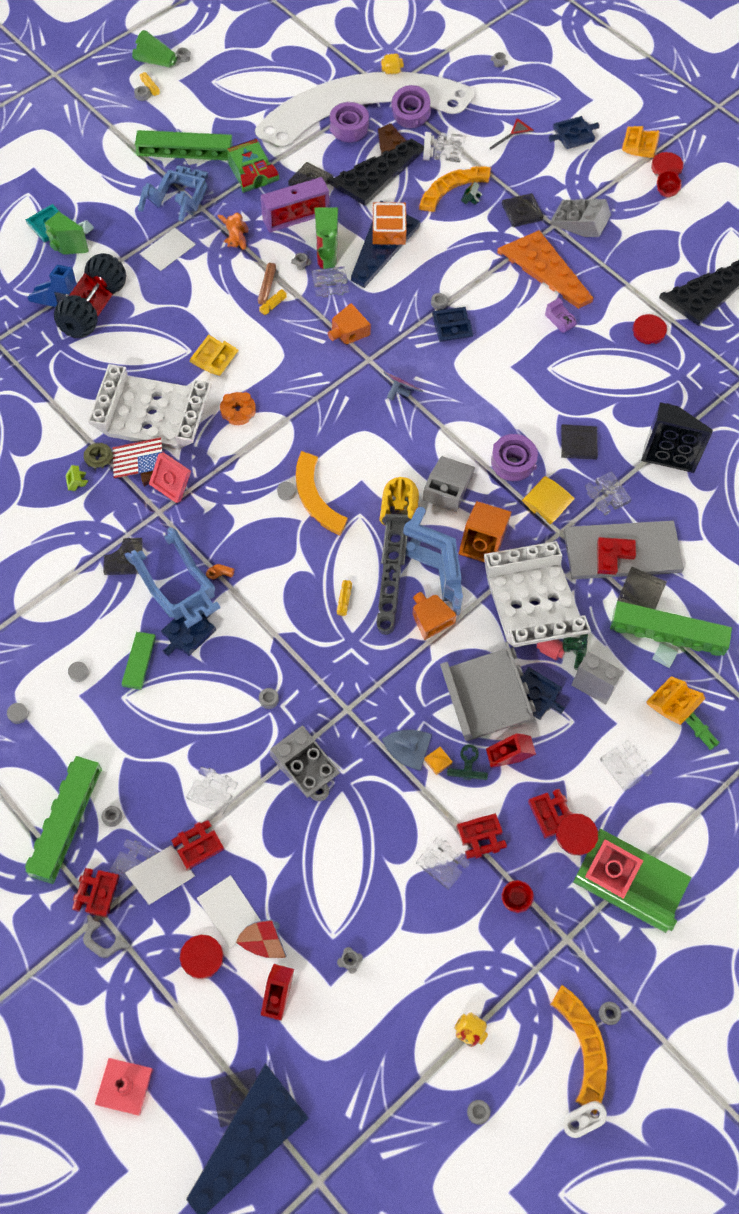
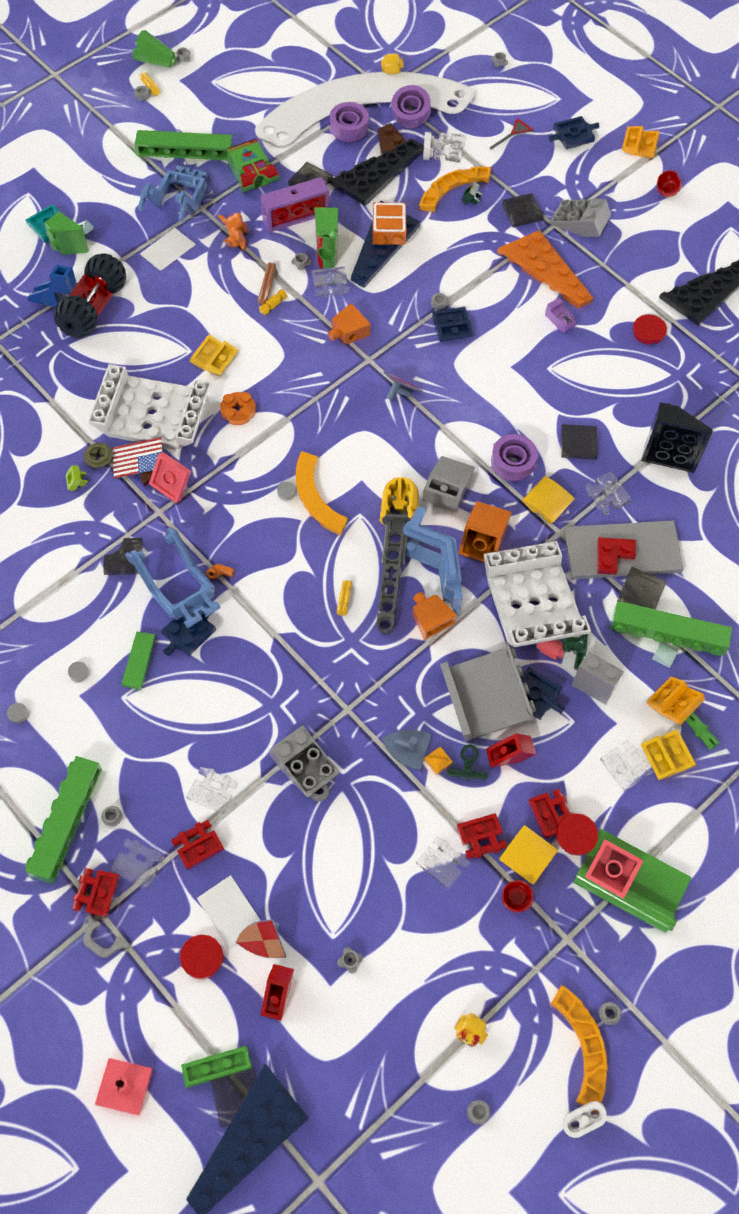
(159, 874): white sticker -> none
(216, 1066): none -> bright green tile
(268, 698): light grey tile -> none
(528, 854): none -> yellow slope
(666, 161): red tile -> none
(668, 755): none -> yellow slope

